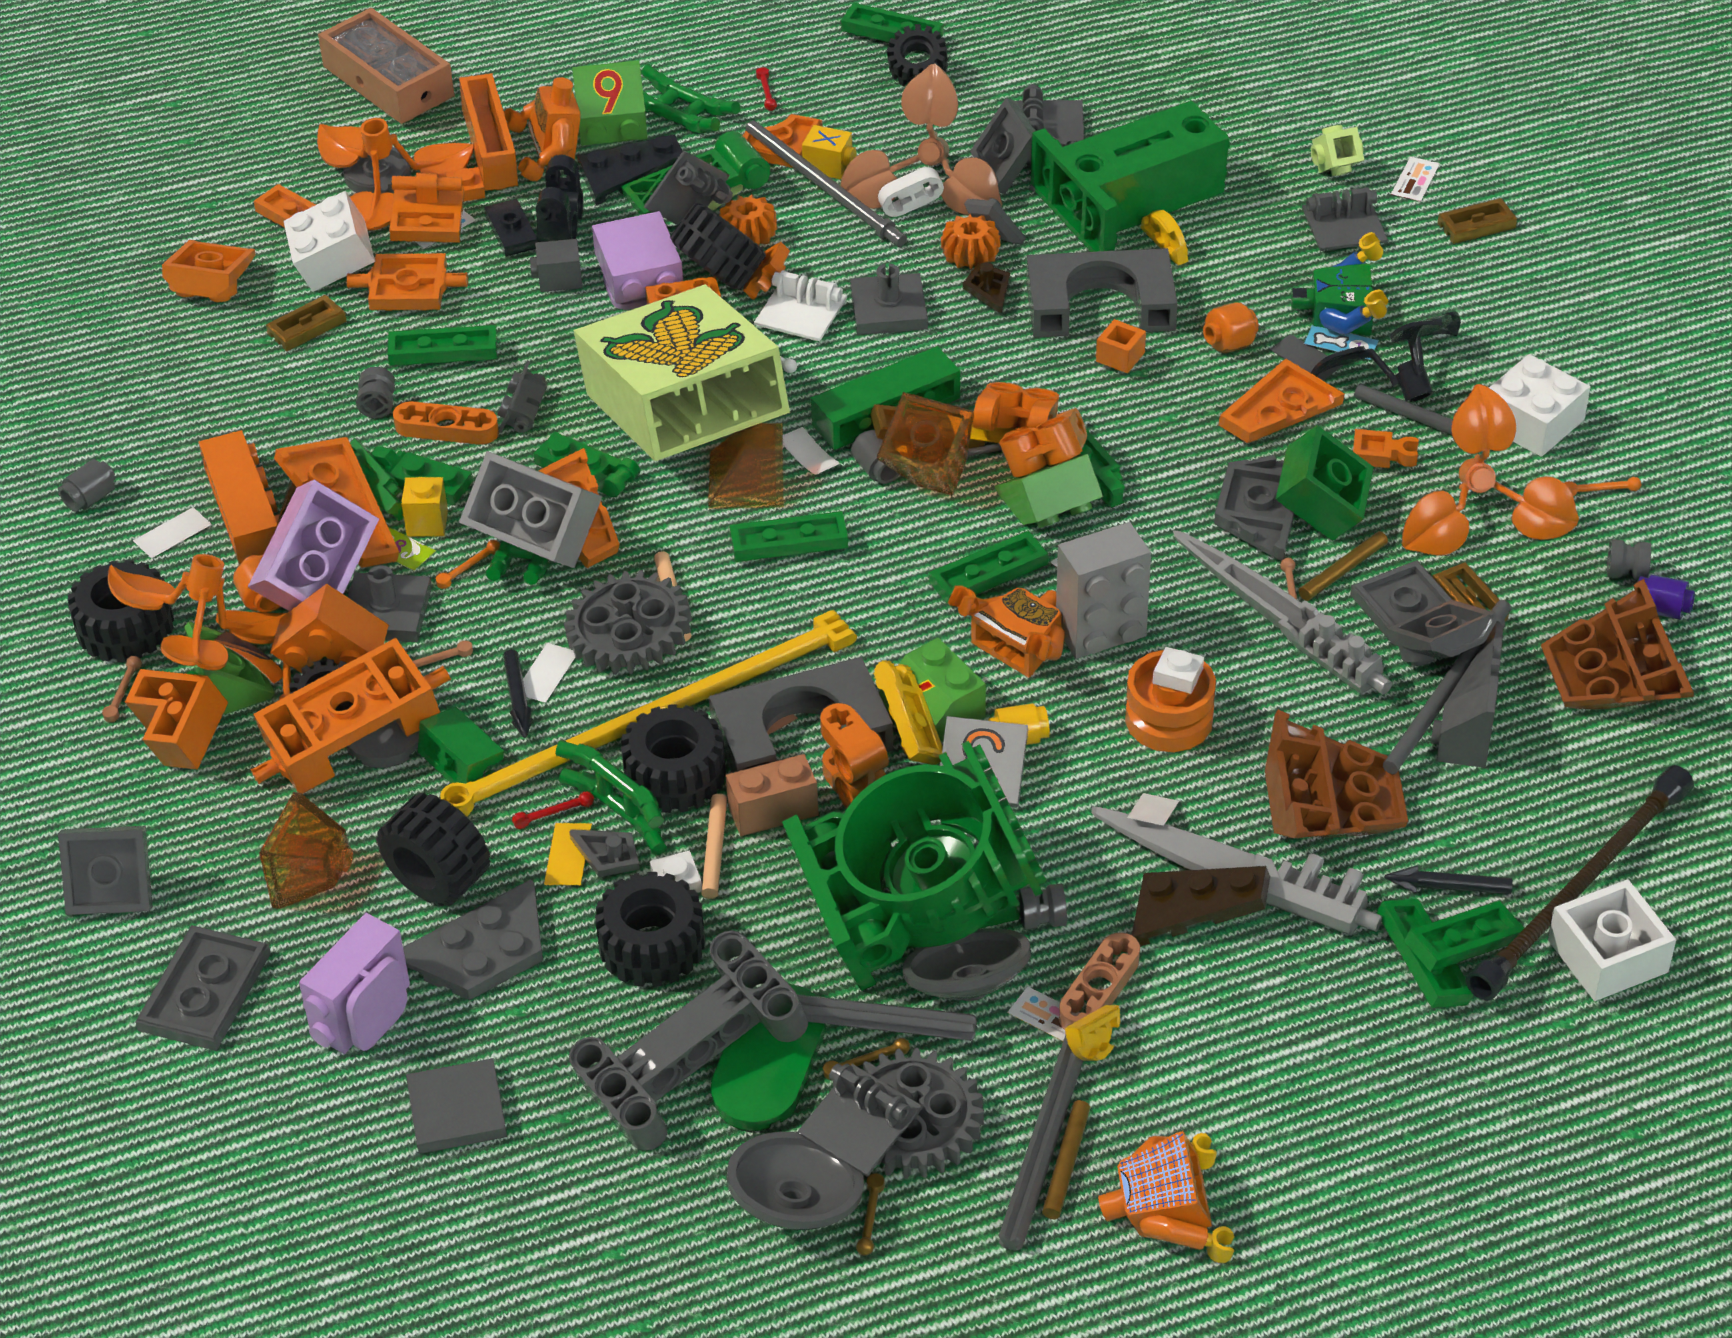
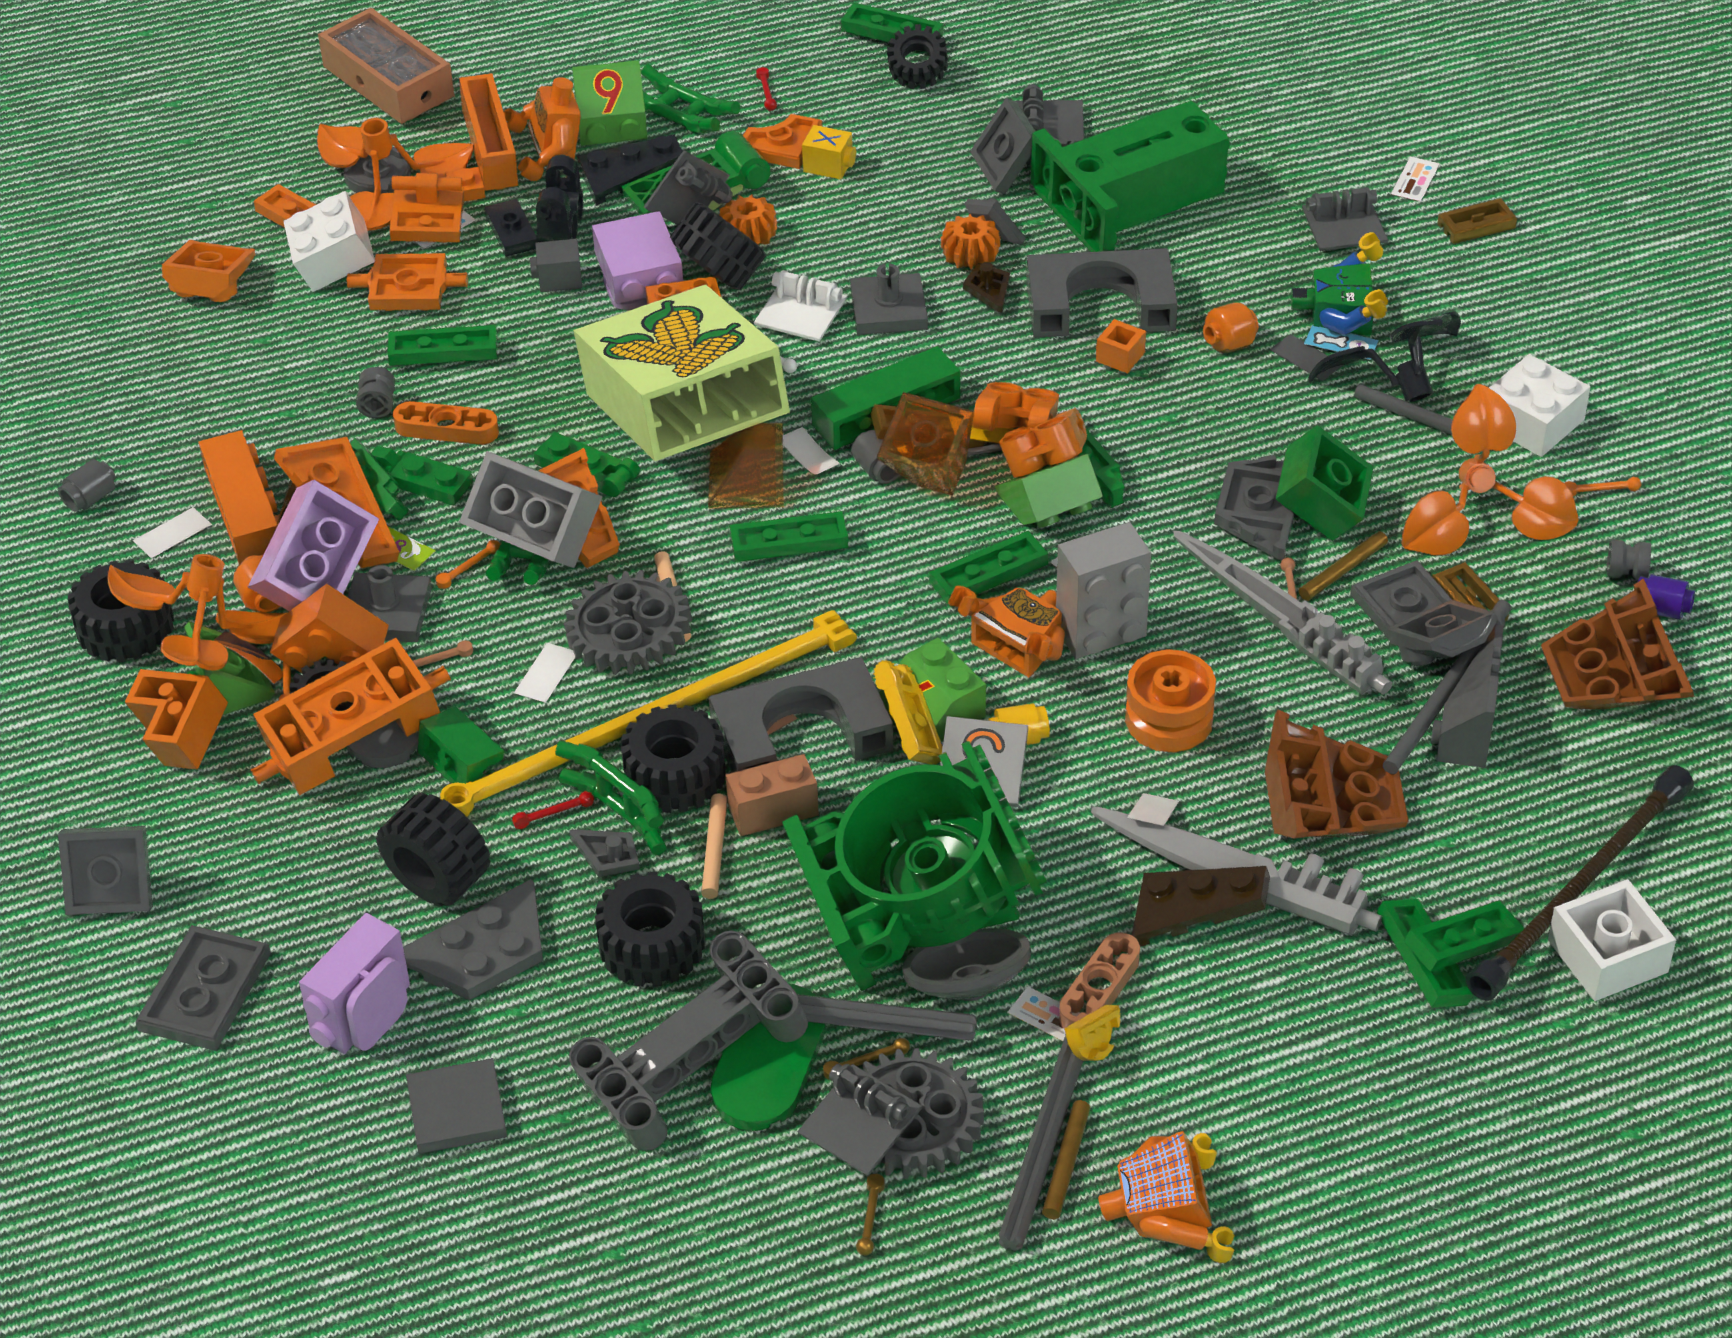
(111, 712): nougat hinge -> none
(303, 853): clear orange slope -> none
(306, 322): pearl gold tile -> none
(424, 506): yellow brick -> none
(520, 711): black piece -> none
(526, 397): dark grey hinge -> none
(565, 860): yellow sticker -> none
(681, 866): white plate -> none
(764, 273): orange plate -> none
(792, 1182): dark grey dish -> none
(854, 753): orange piece -> none
(884, 227): dark grey bar -> none
(910, 192): white beam -> none
(928, 100): nougat plant -> none
(1043, 909): dark grey wheel -> none
(1166, 234): yellow tile -> none
(1178, 670): white plate -> none
(1278, 401): orange wing -> none
(1337, 150): yellowish green brick -> none
(1380, 448): orange plate -> none
(1412, 879): black piece -> none

